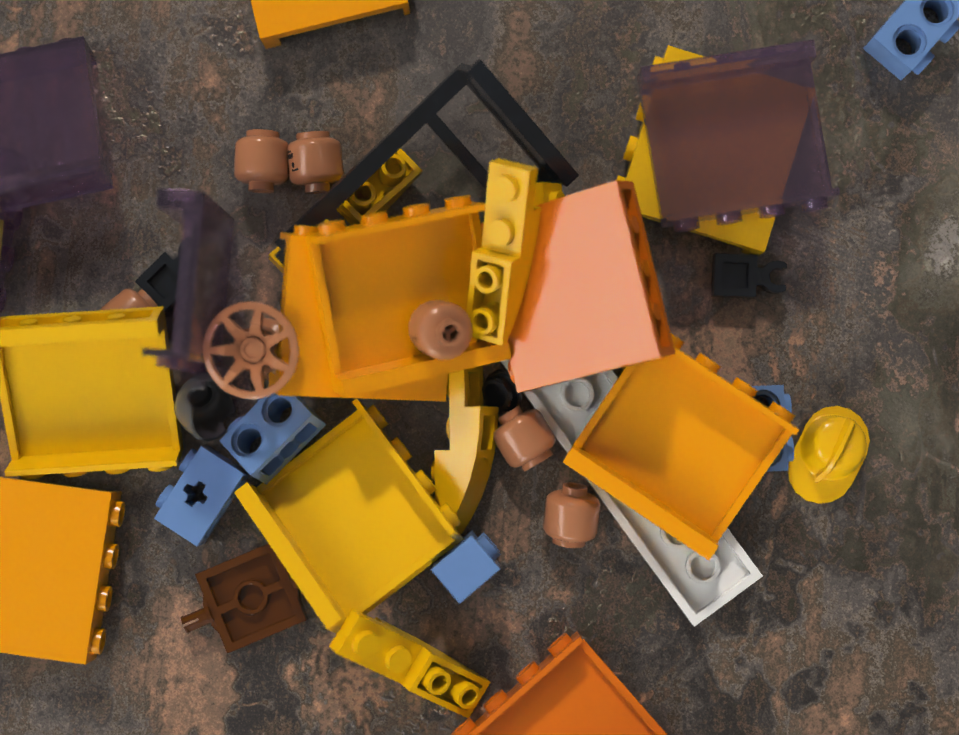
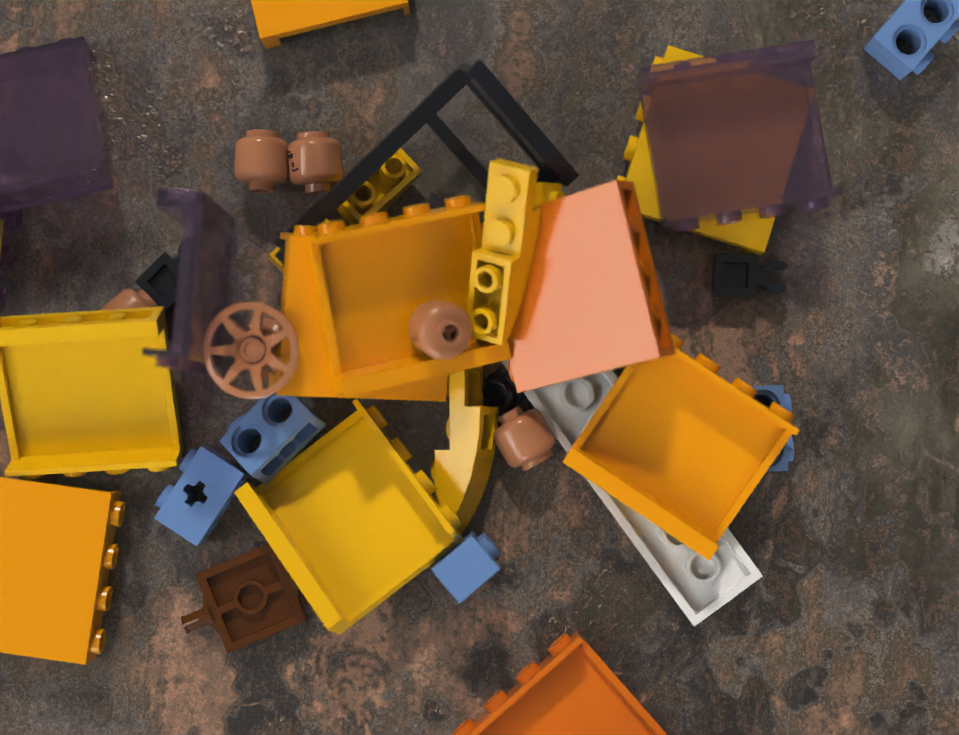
(203, 407): dark grey hair -> none
(409, 662): yellow slope -> none
(571, 515): nougat head -> none
(828, 454): yellow piece -> none

